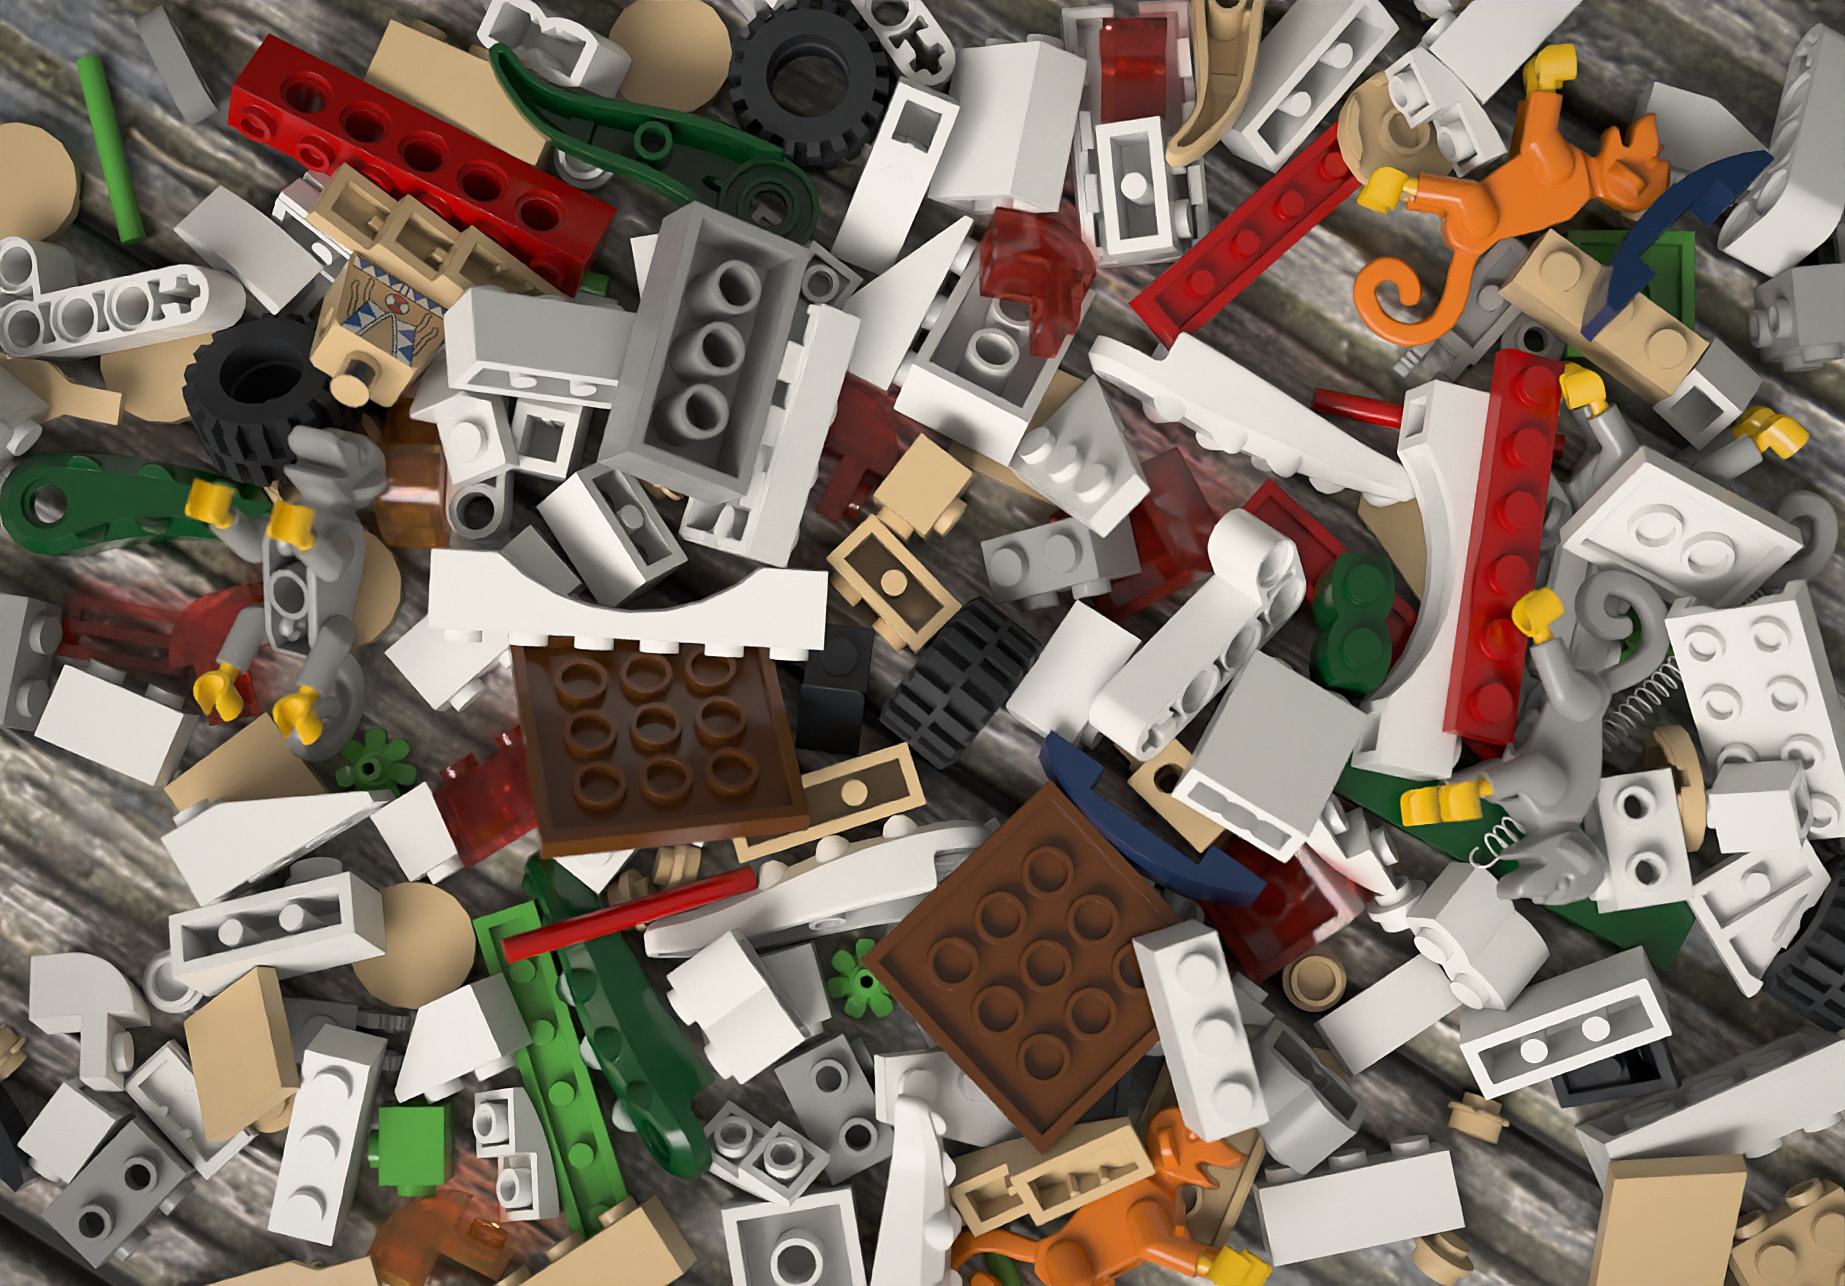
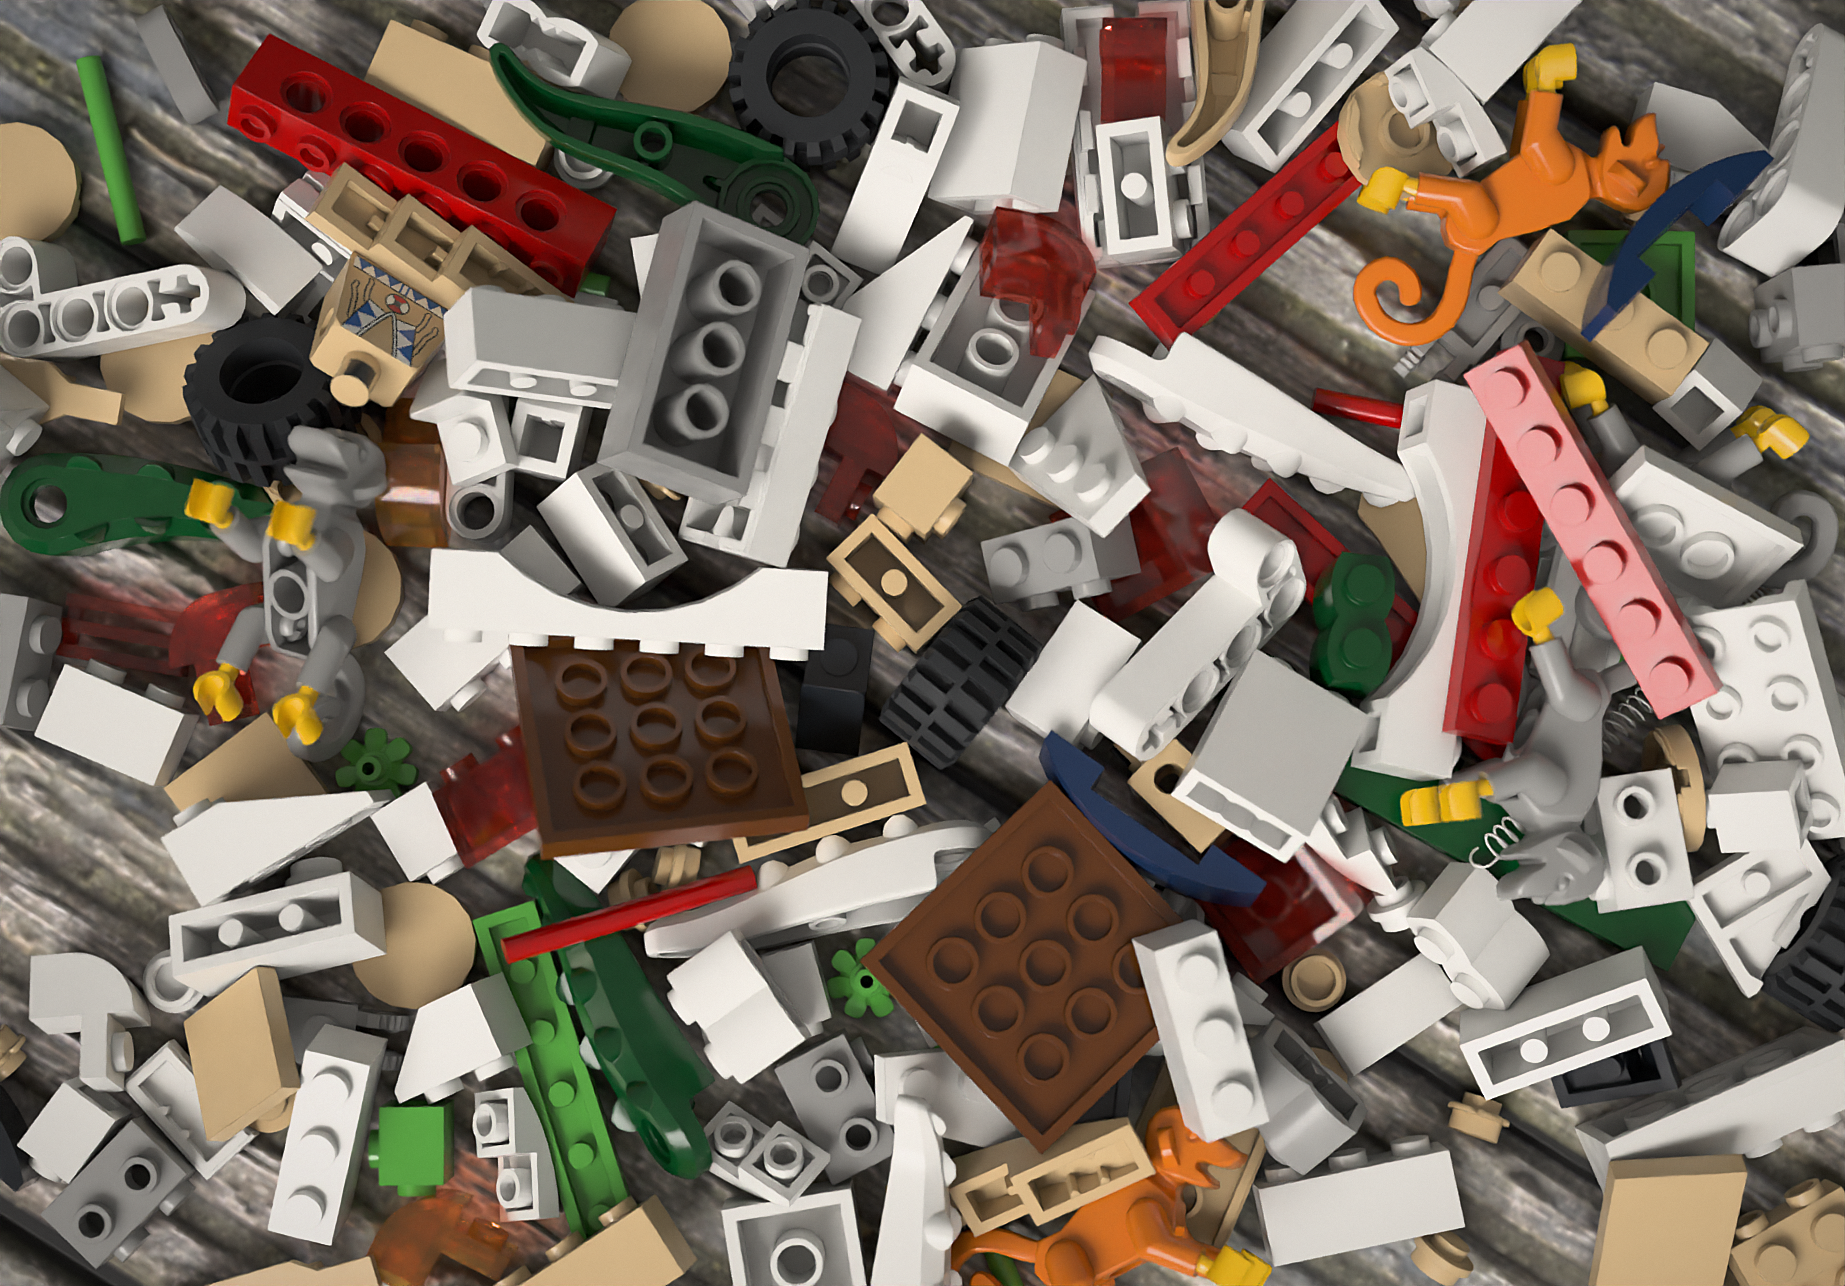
(1593, 530): none -> plate

